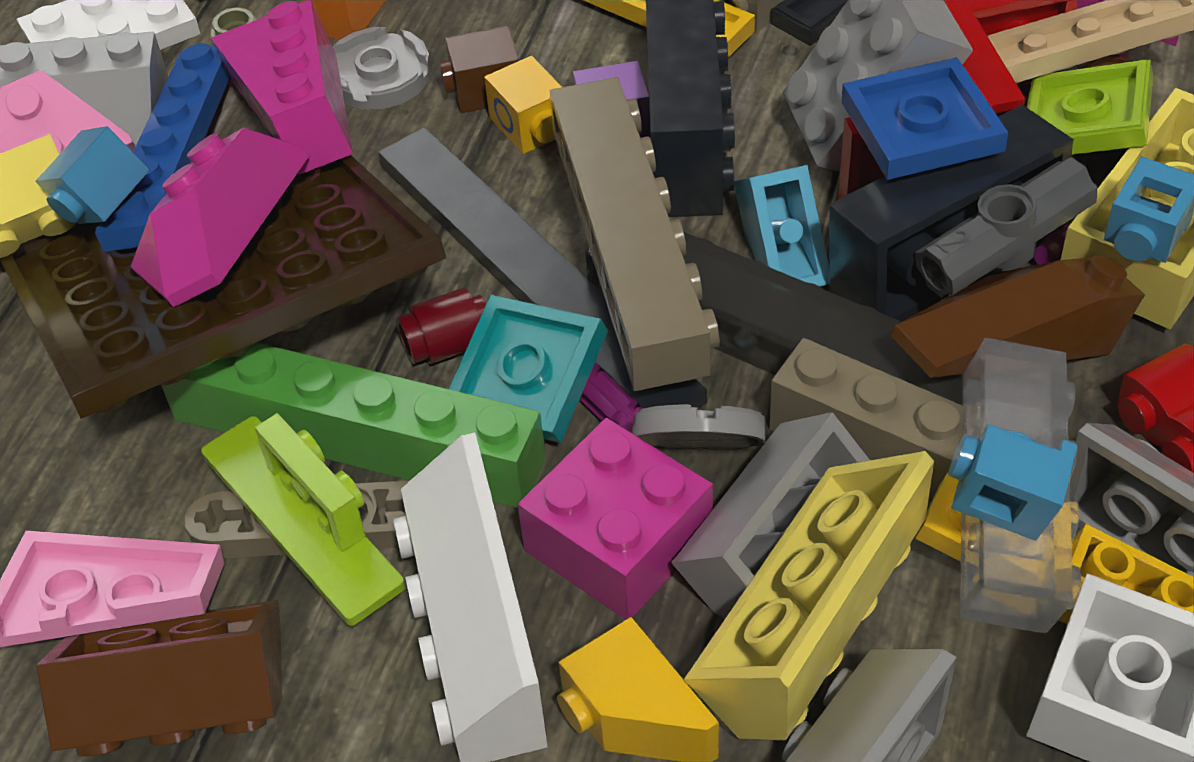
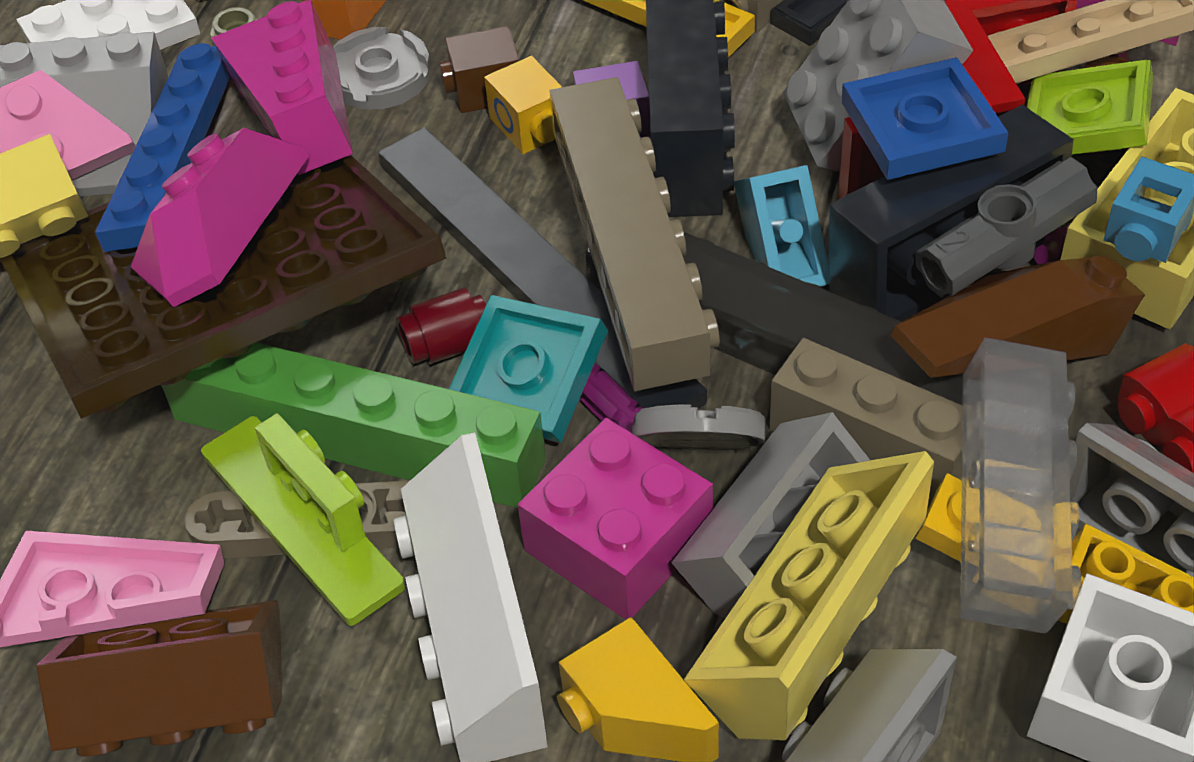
(91, 176): dark azure brick -> none
(1011, 479): dark azure brick -> none

